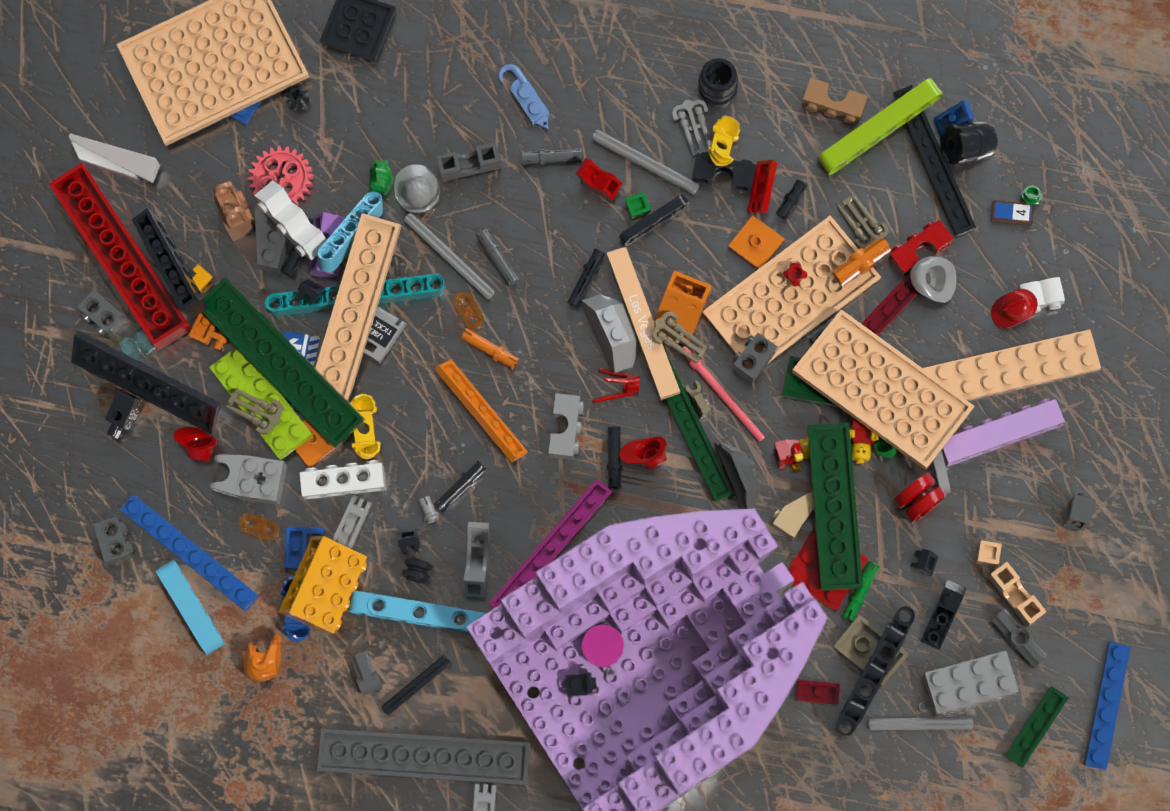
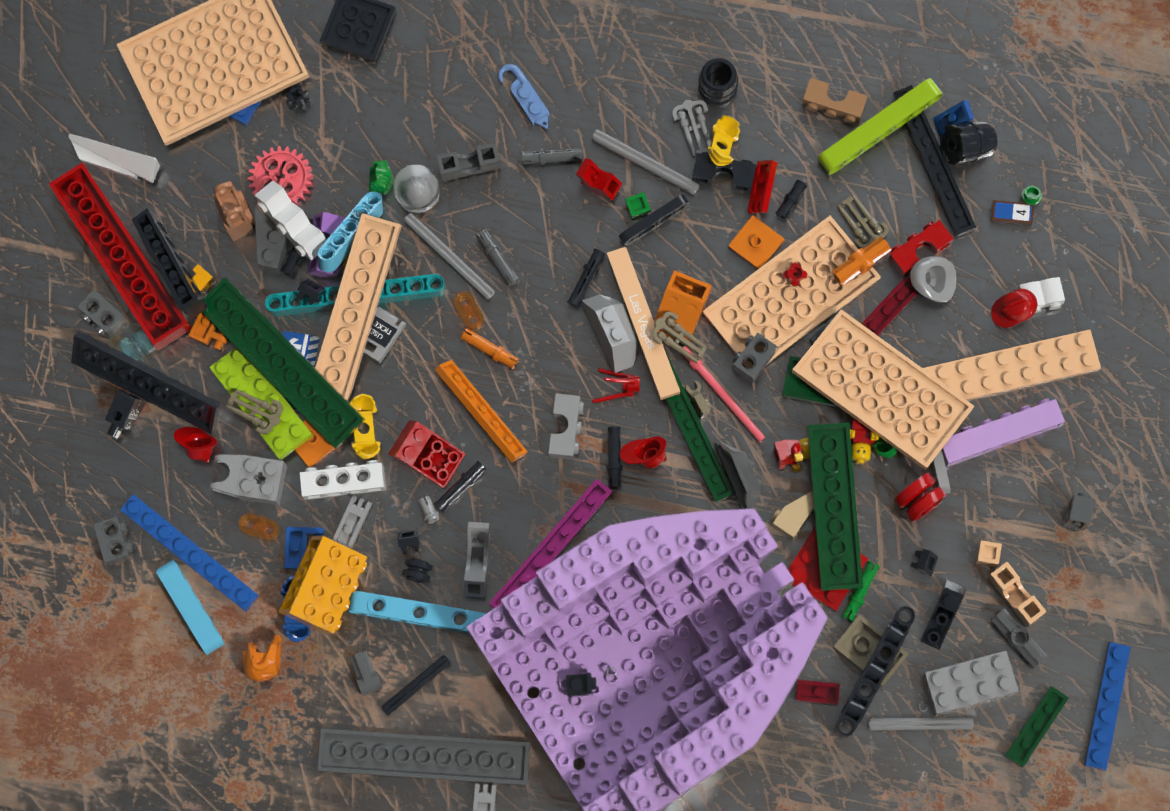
(426, 453): none -> red slope
(602, 645): dark pink tile -> none

